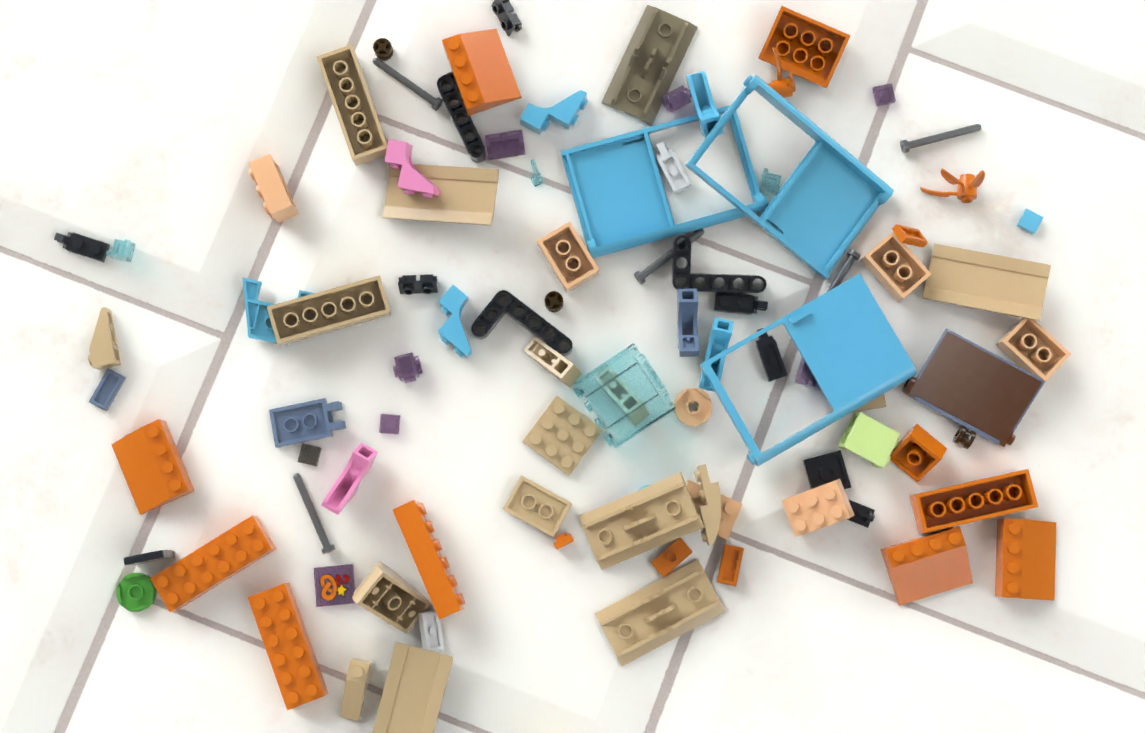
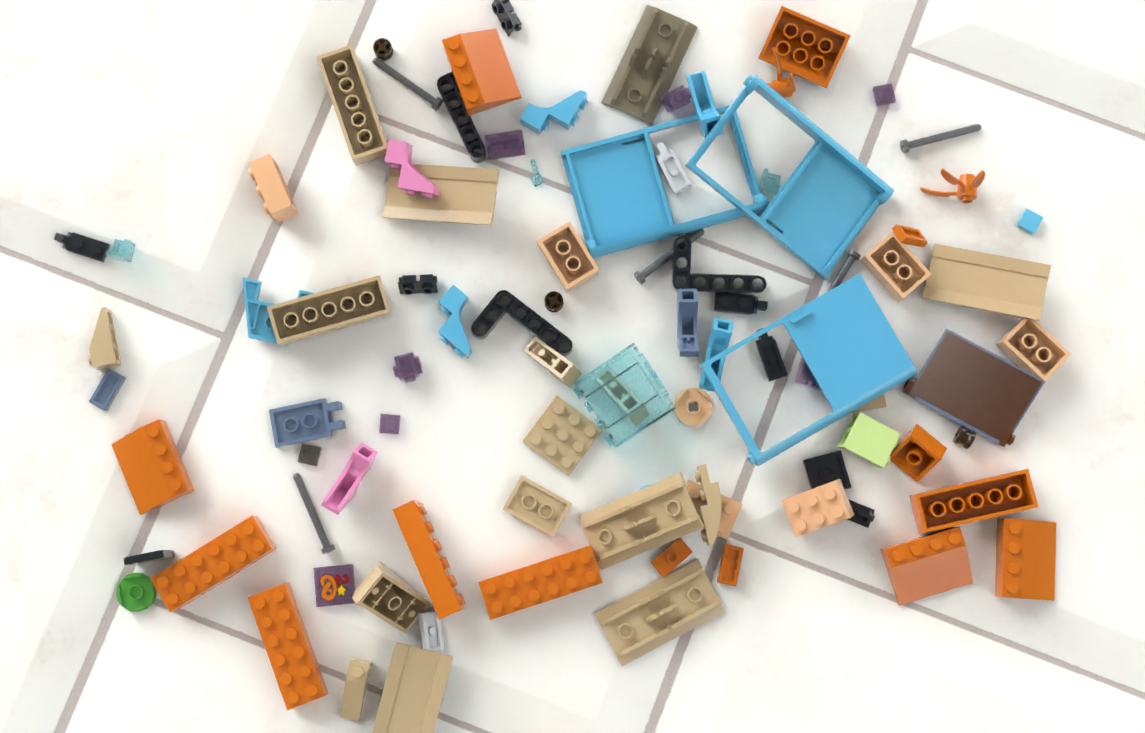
(540, 582): none -> orange brick
(562, 540): orange plate -> none

